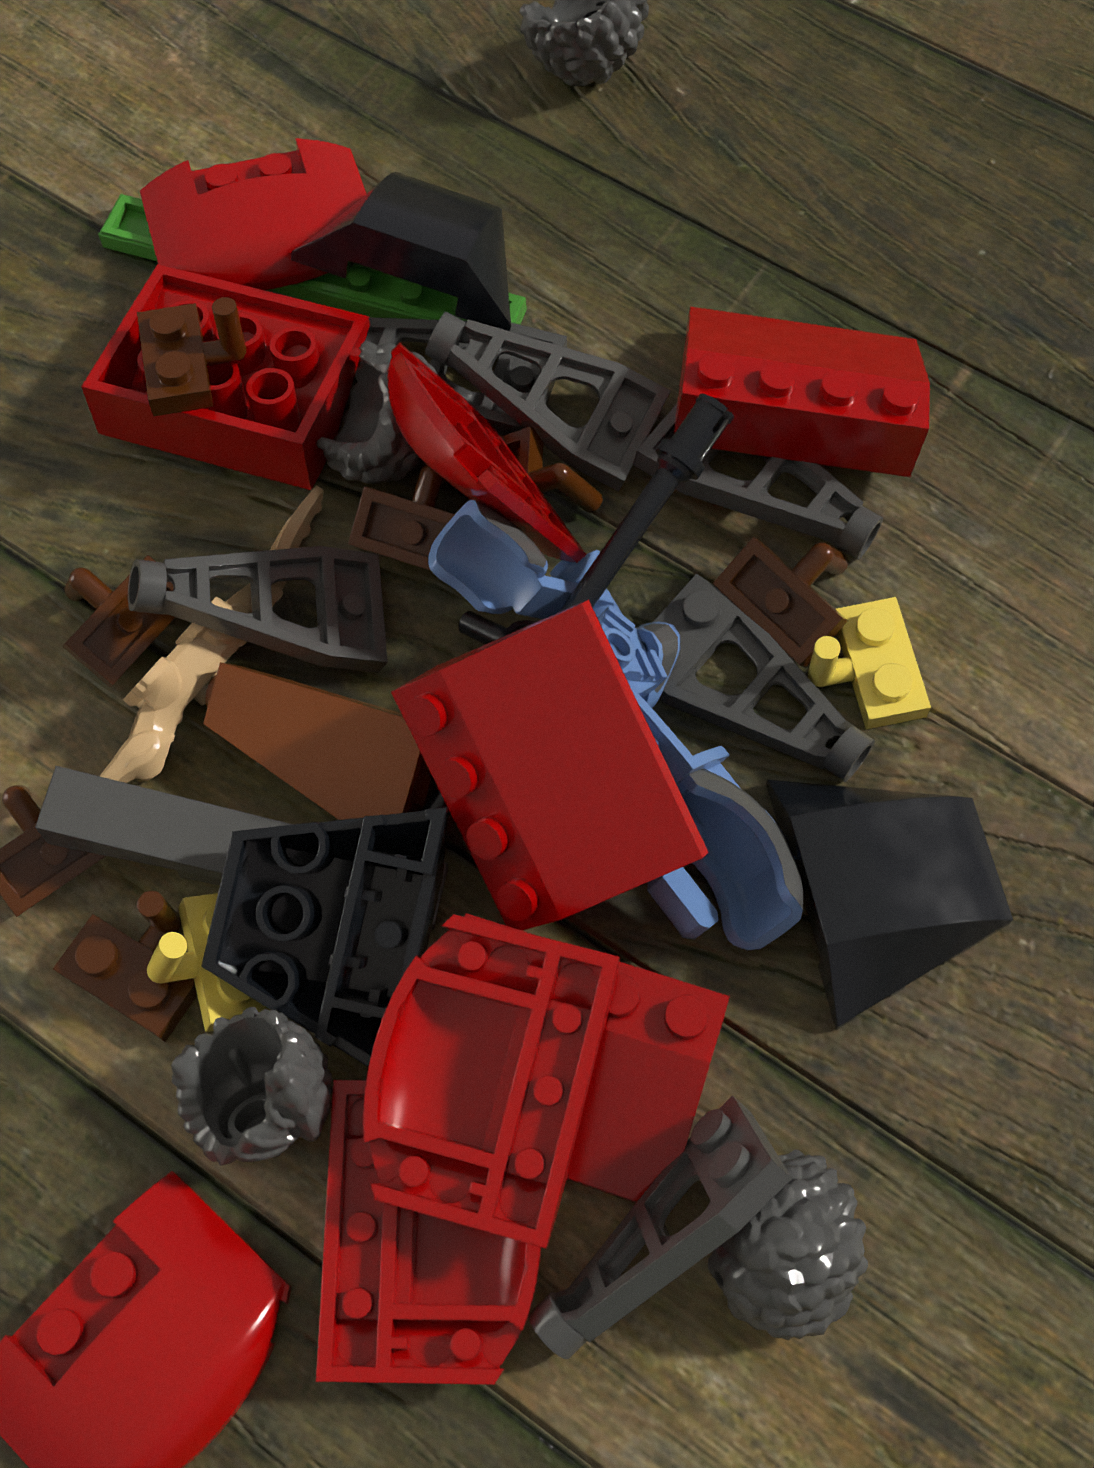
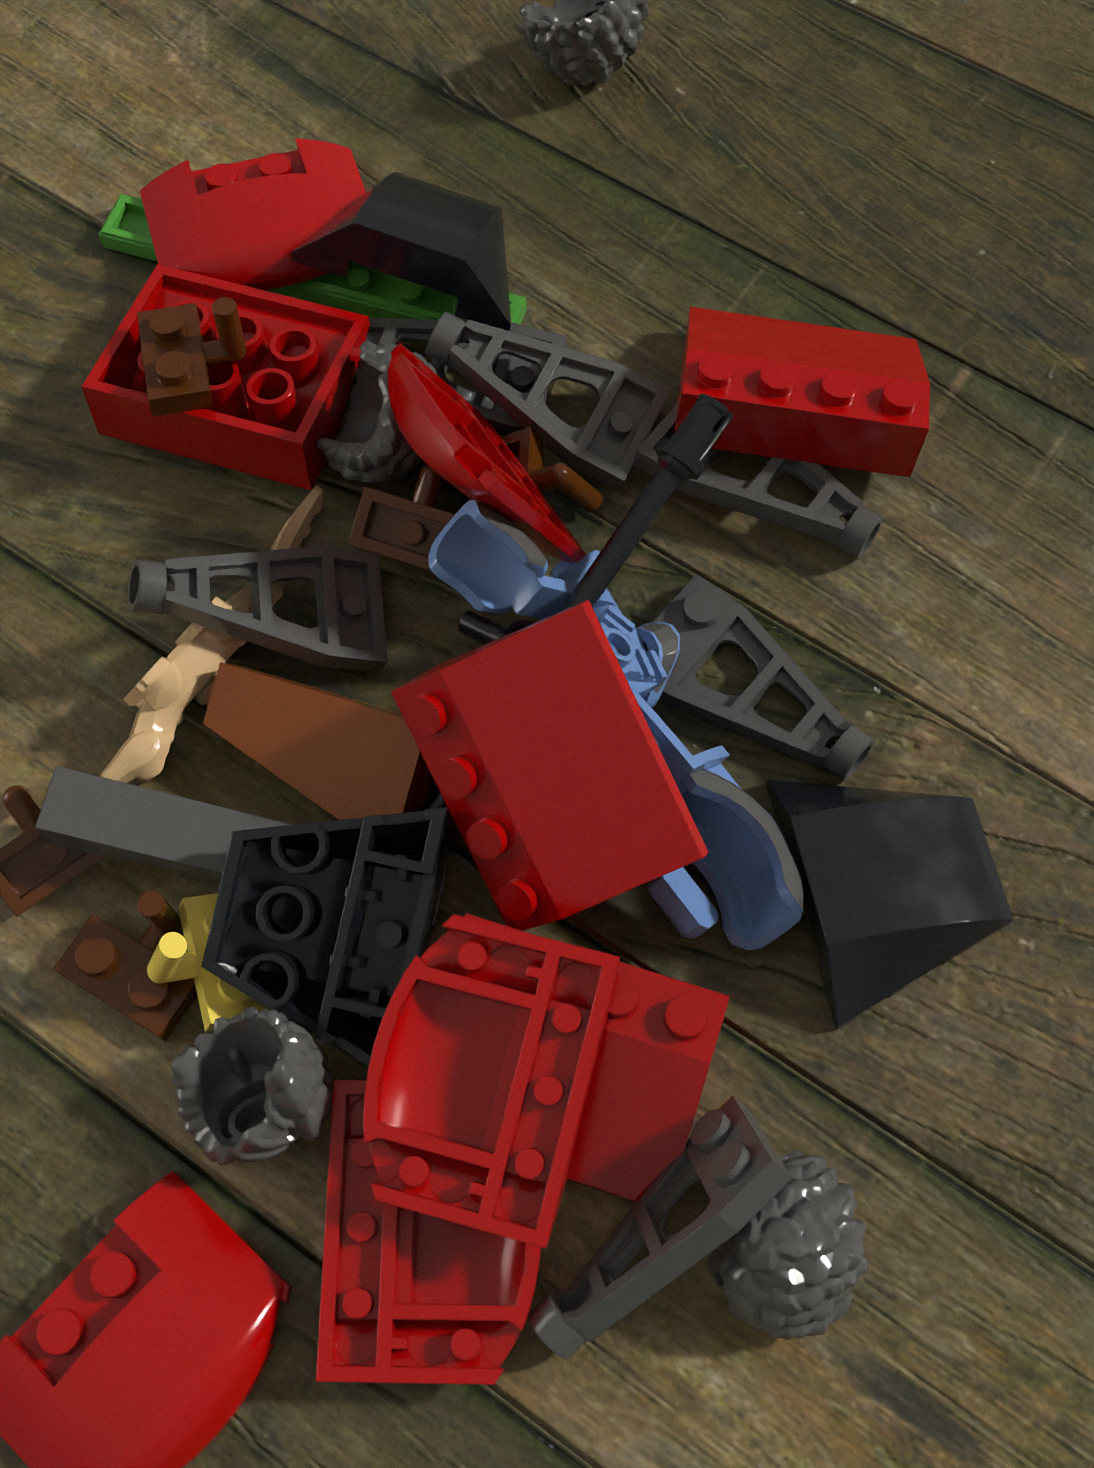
(113, 633): reddish brown plate -> none
(783, 597): reddish brown plate -> none
(876, 662): light yellow plate -> none

